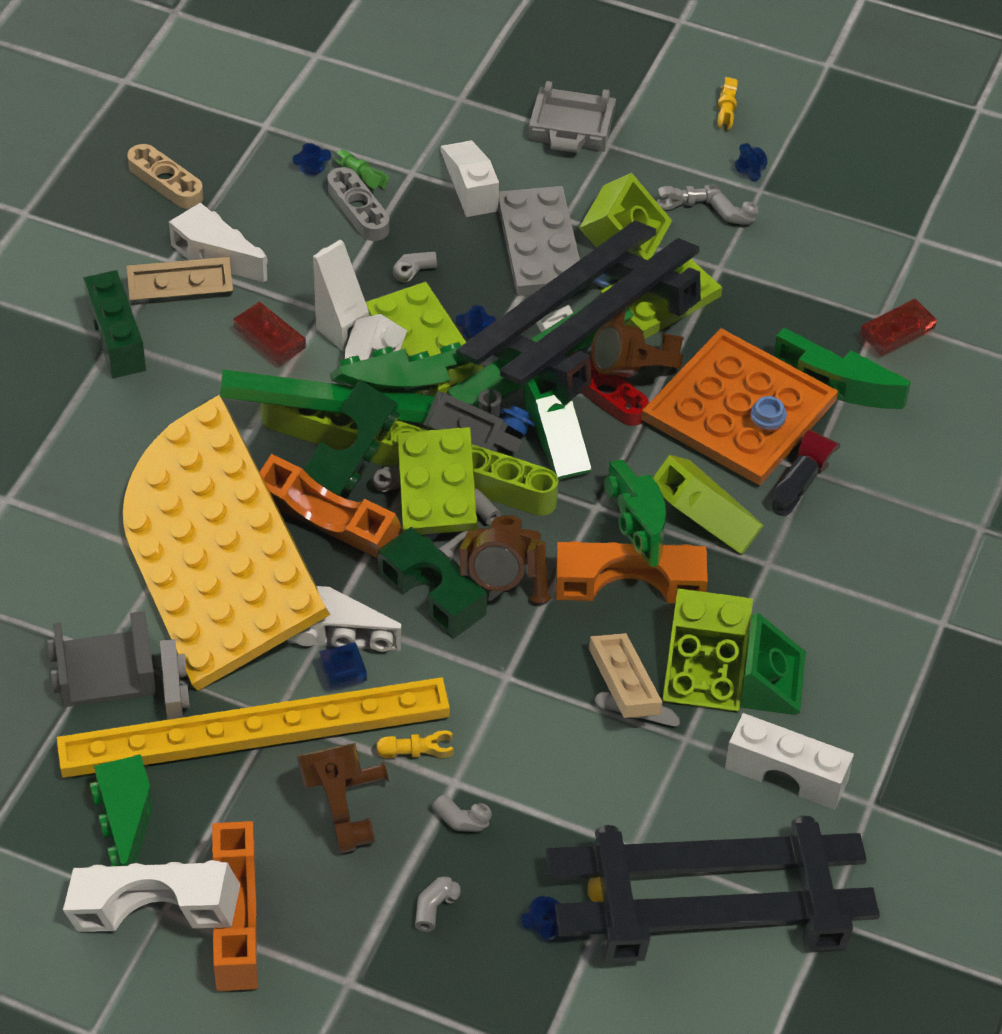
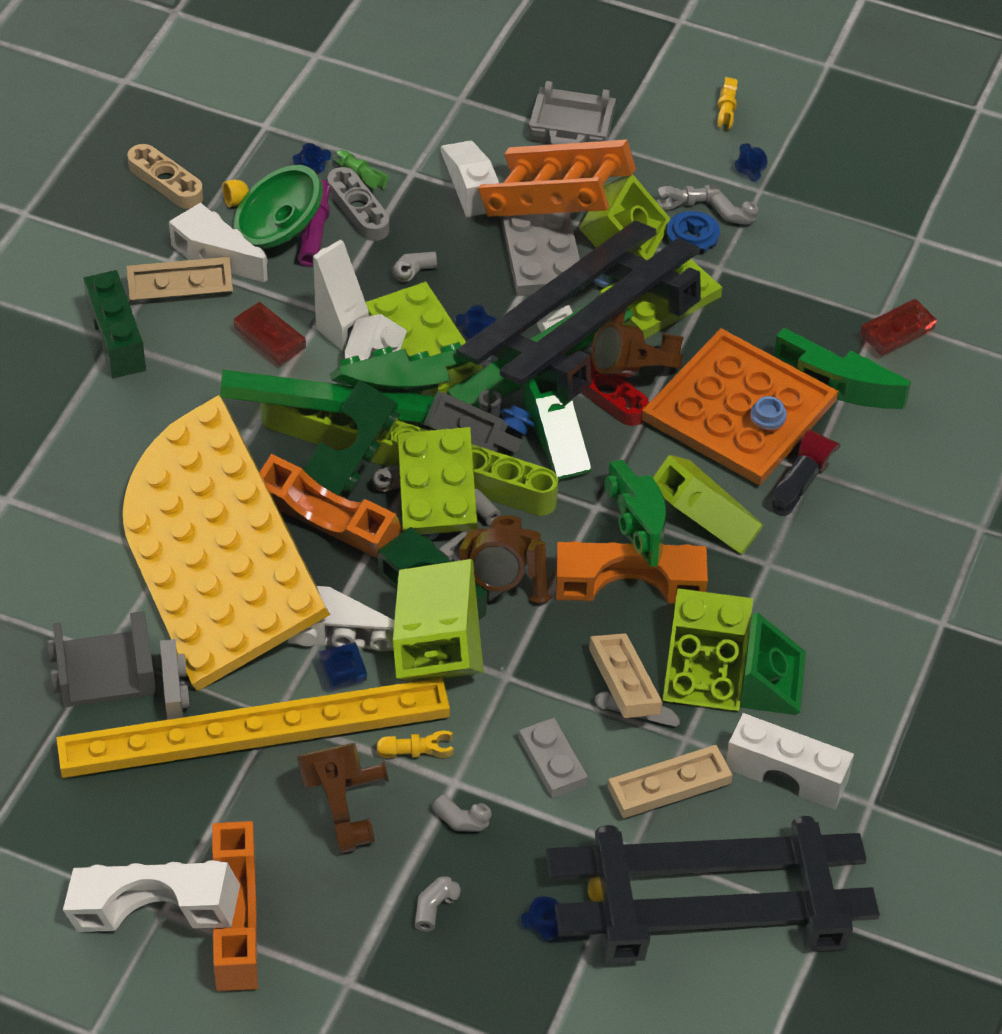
(127, 805): green slope -> none
(234, 192): none -> yellow hinge
(279, 206): none -> green dish
(313, 233): none -> magenta pin
(437, 622): none -> lime slope
(553, 757): none -> light grey plate
(557, 178): none -> orange fence
(669, 781): none -> tan plate
(696, 223): none -> blue gear

